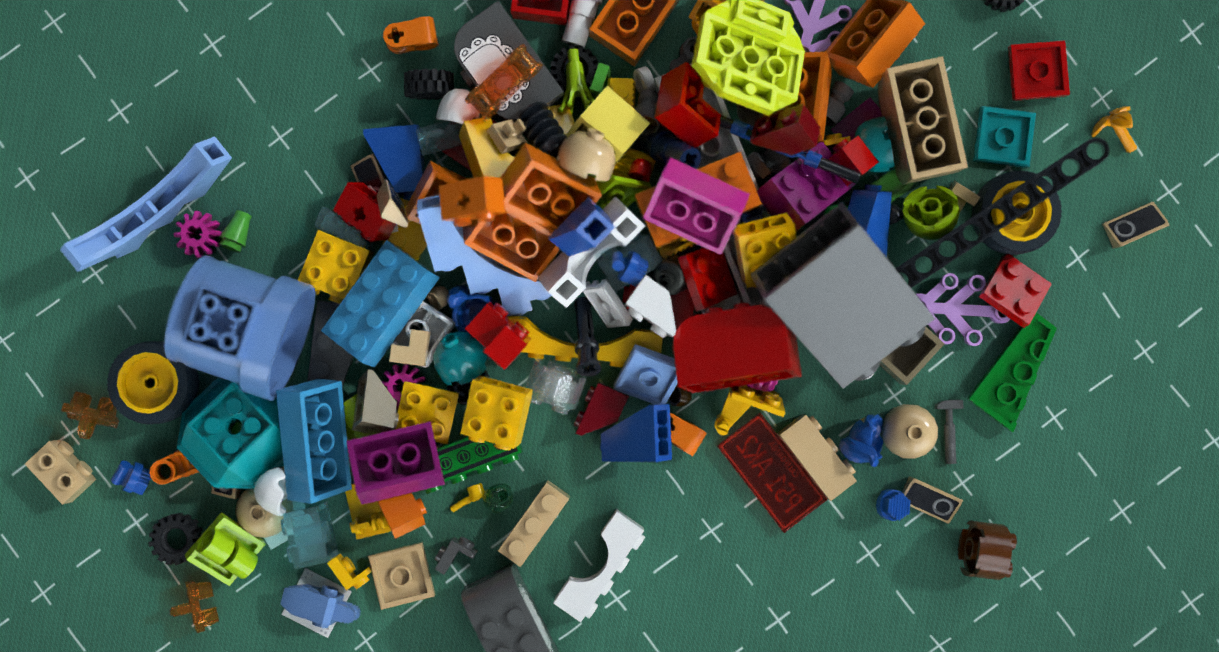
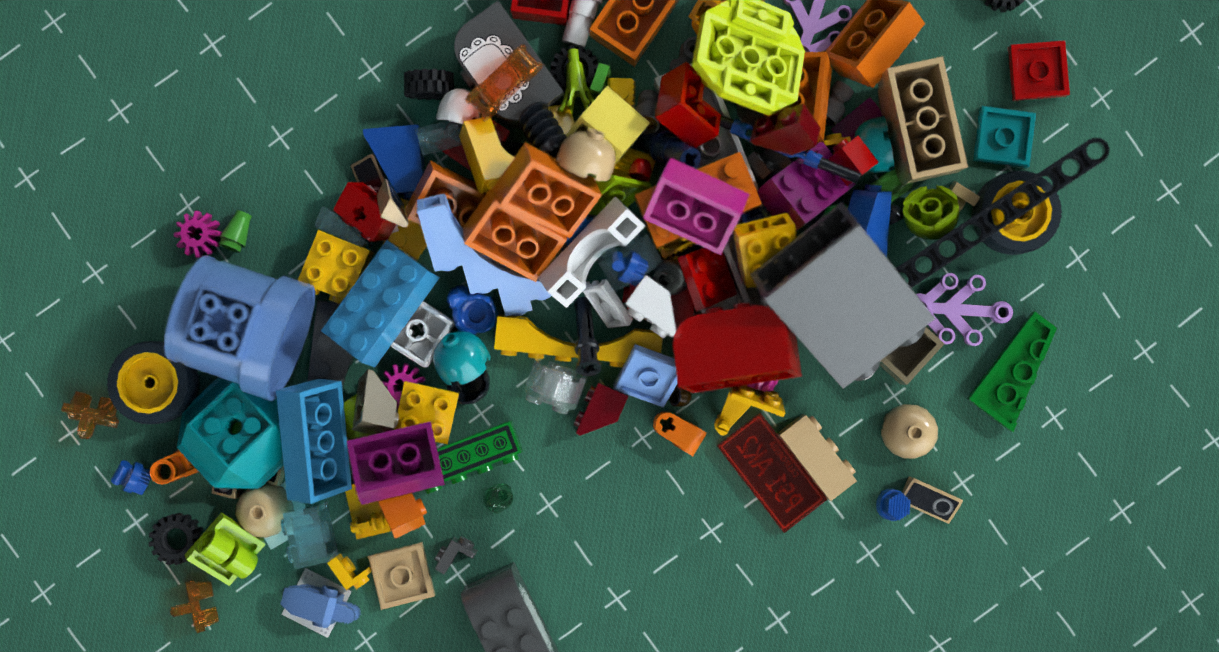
(61, 471): tan brick -> none
(153, 210): light blue arch -> none
(271, 491): white hair -> none
(414, 34): orange piece -> none
(415, 353): tan piece -> none
(438, 297): tan hinge -> none
(471, 200): orange brick -> none
(475, 493): yellow hand -> none
(496, 412): yellow brick -> none
(499, 334): red brick -> none
(508, 135): tan tile -> none
(534, 523): tan arch -> none
(579, 594): white arch -> none
(582, 229): blue slope -> none
(639, 437): blue slope -> none
(643, 79): white tile -> none
(864, 441): blue hair -> none
(949, 428): dark grey piece -> none
(986, 550): reddish brown brick -> none
(1015, 290): plate -> none
(1120, 120): light orange plant -> none
(1135, 225): slope -> none

